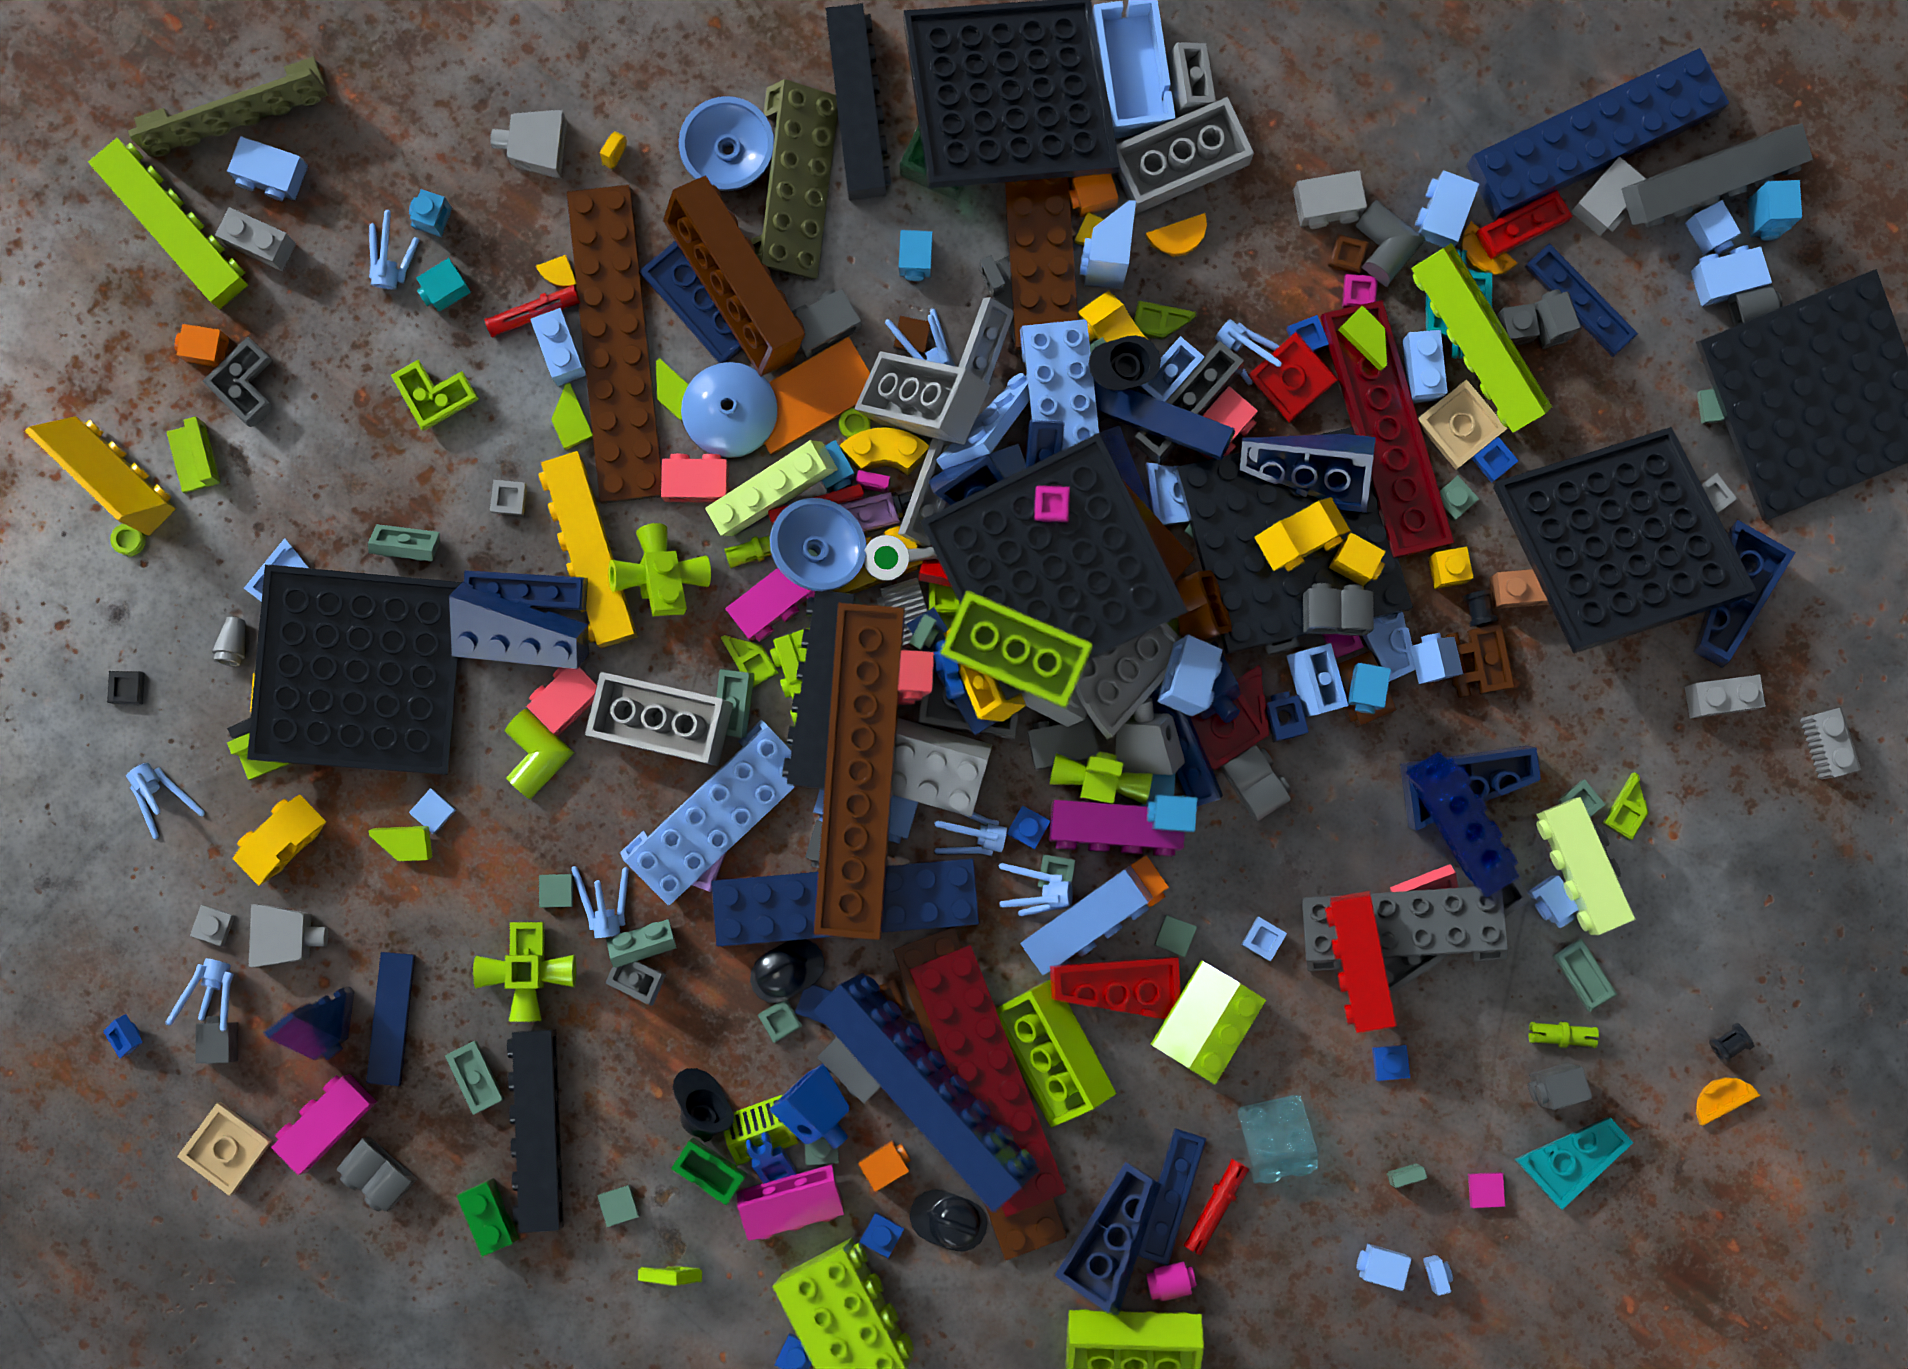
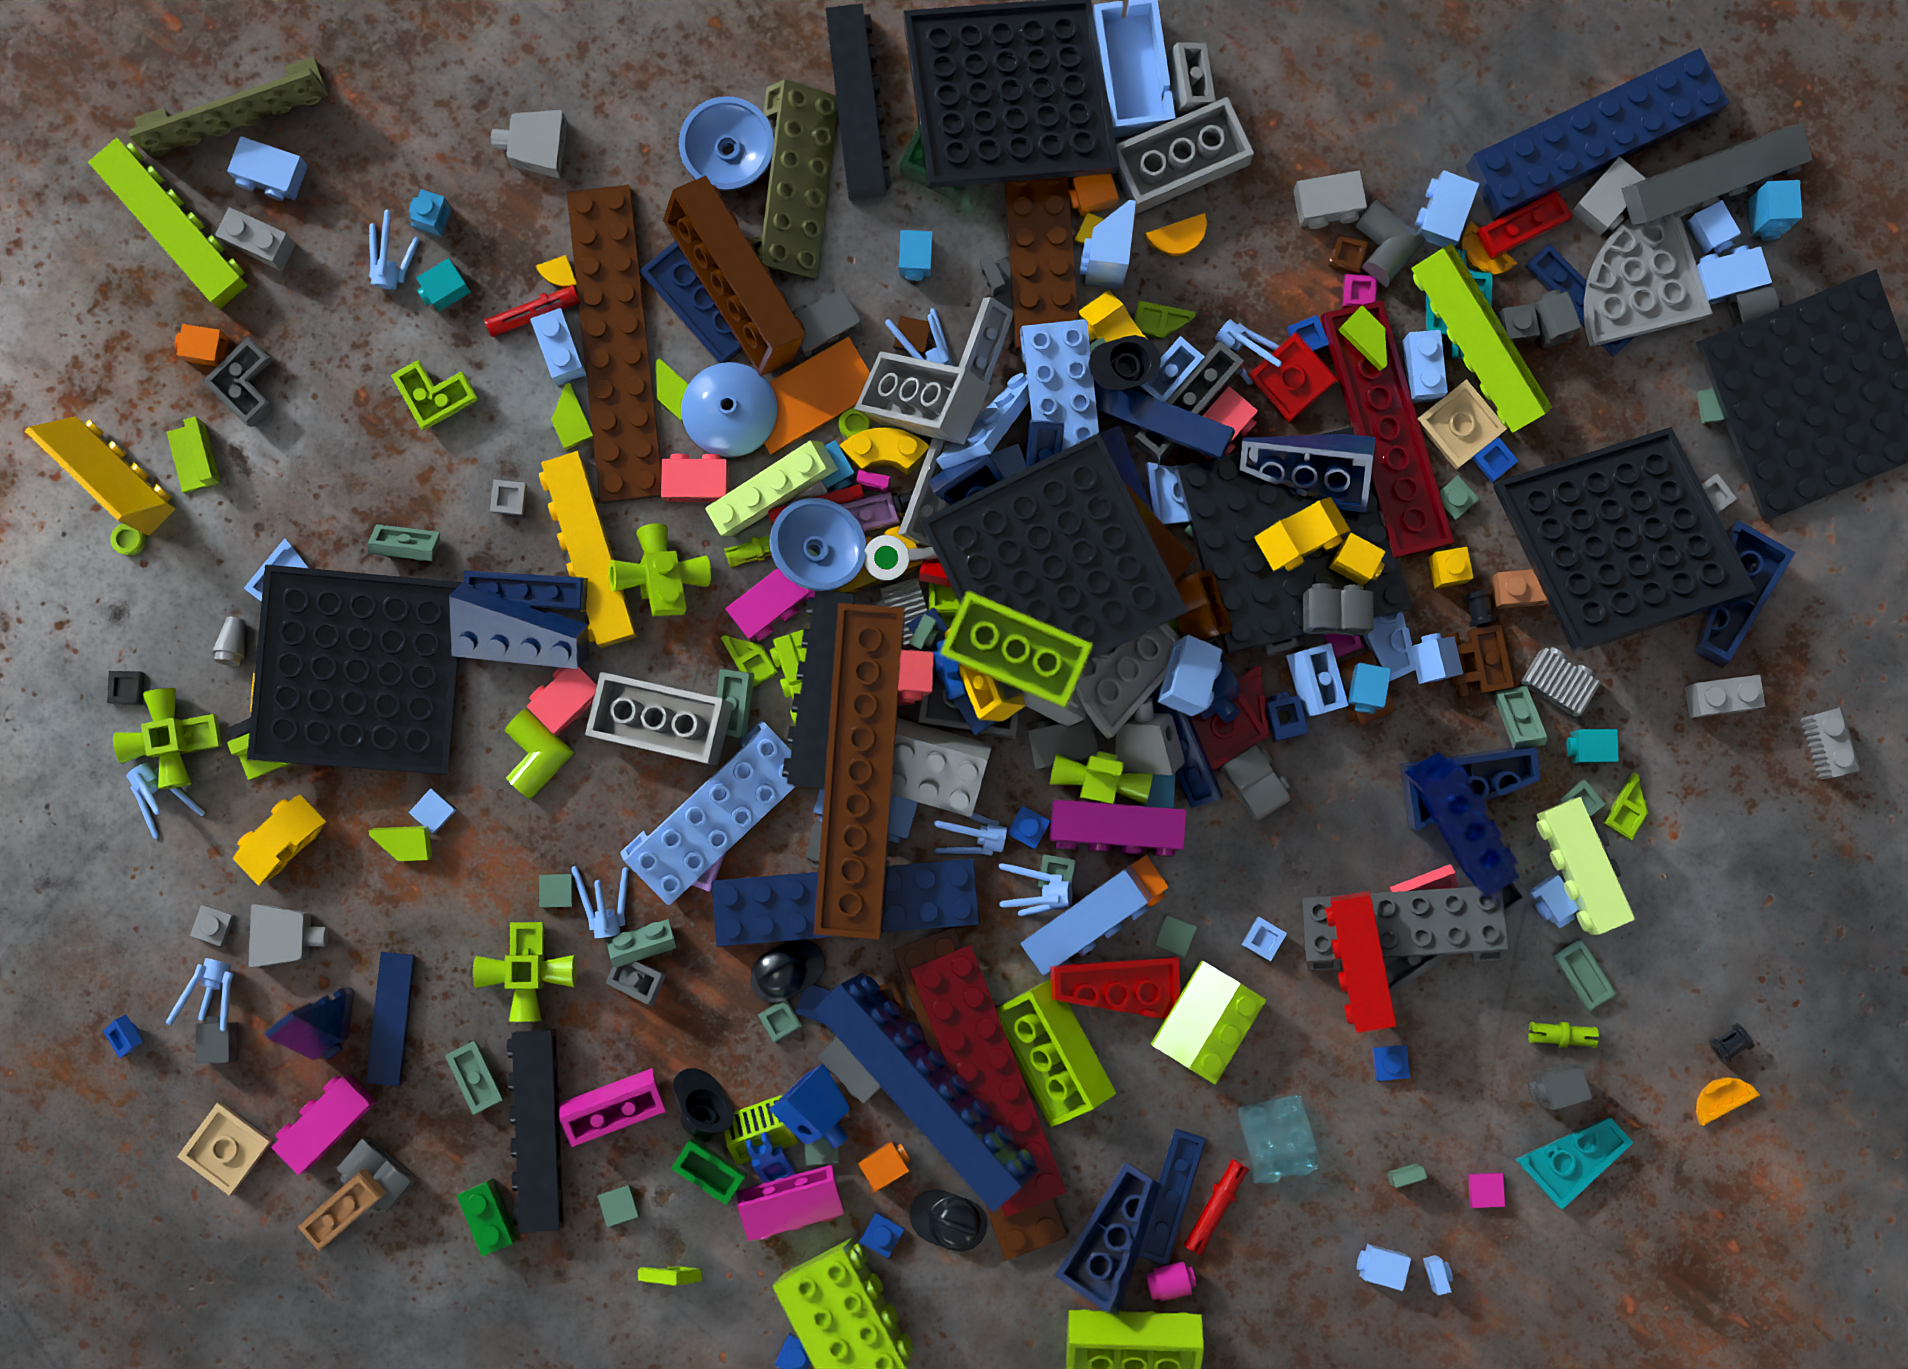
(168, 738): none -> lime brick
(341, 1209): none -> medium nougat tile
(611, 1107): none -> dark pink brick
(613, 149): yellow tile -> none
(1052, 504): dark pink tile -> none
(1172, 813): dark azure brick -> none
(1520, 717): none -> sand green plate
(1561, 681): none -> light grey brick
(1593, 746): none -> teal brick
(1643, 283): none -> light grey plate

